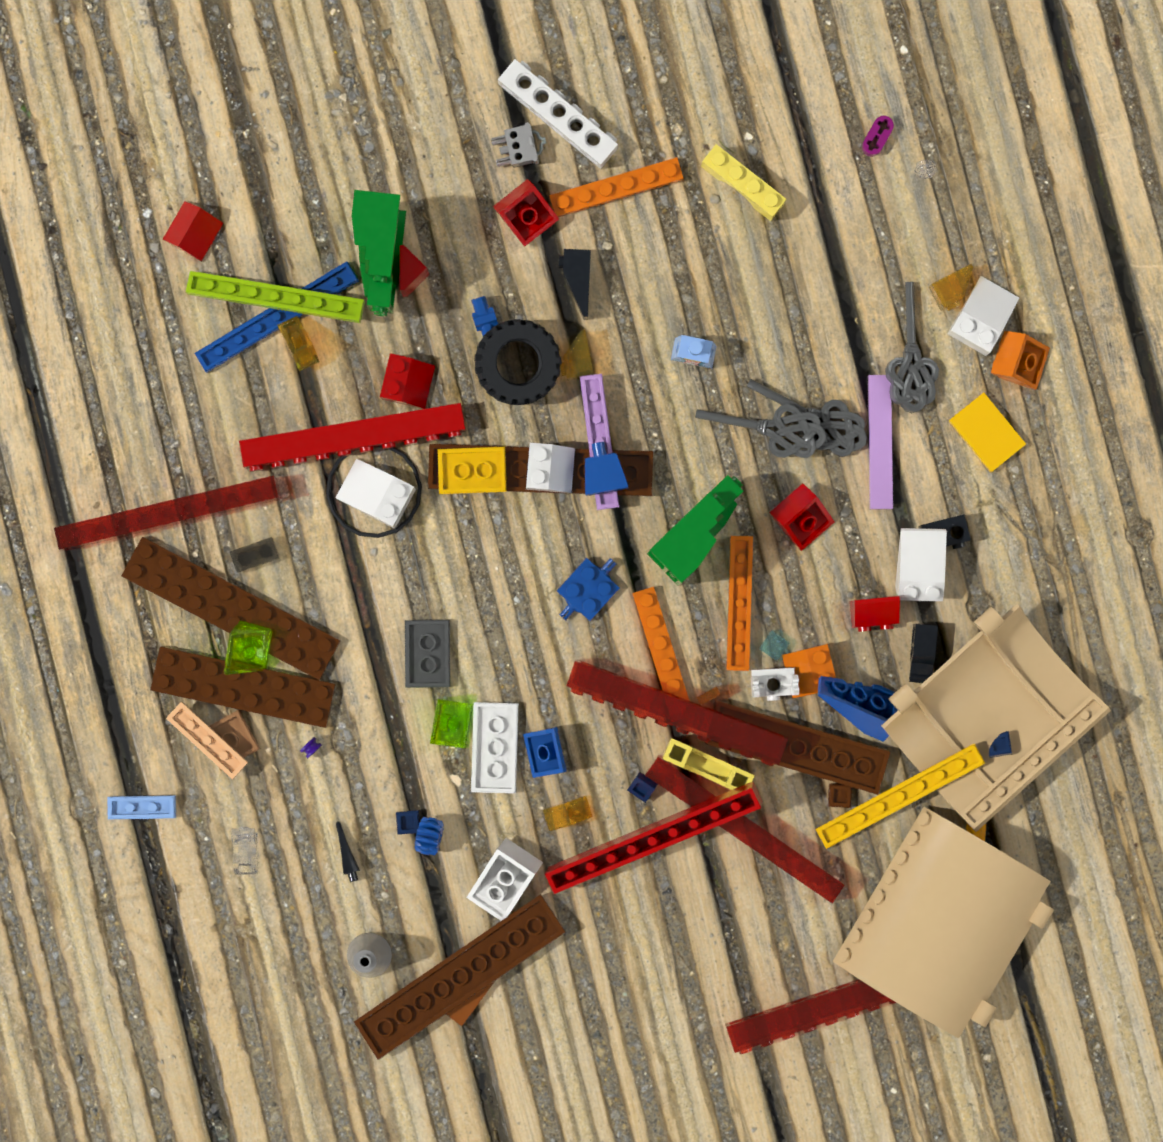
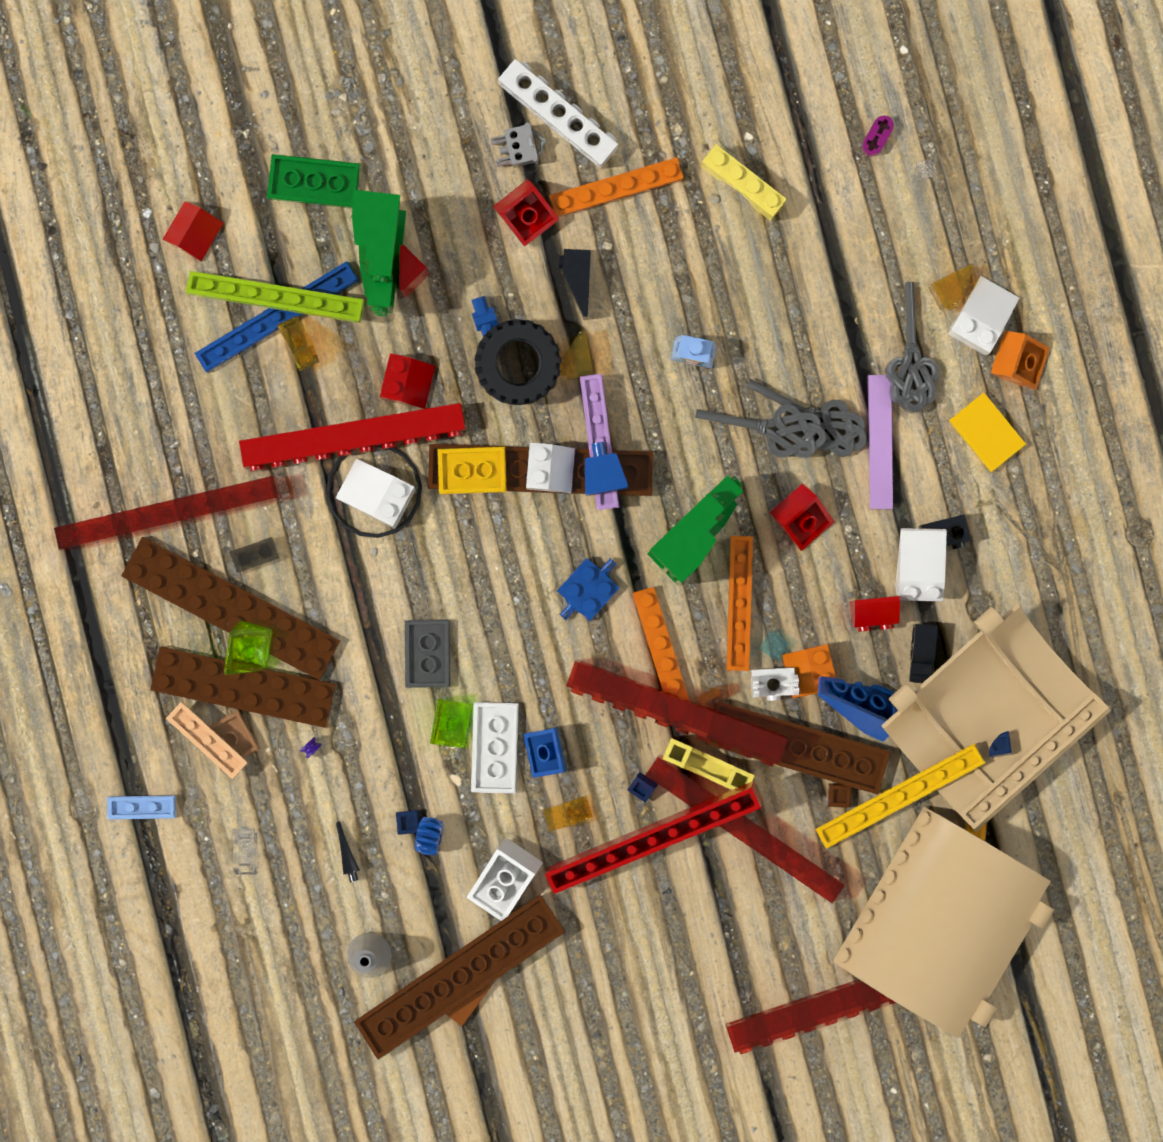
(313, 181): none -> green tile

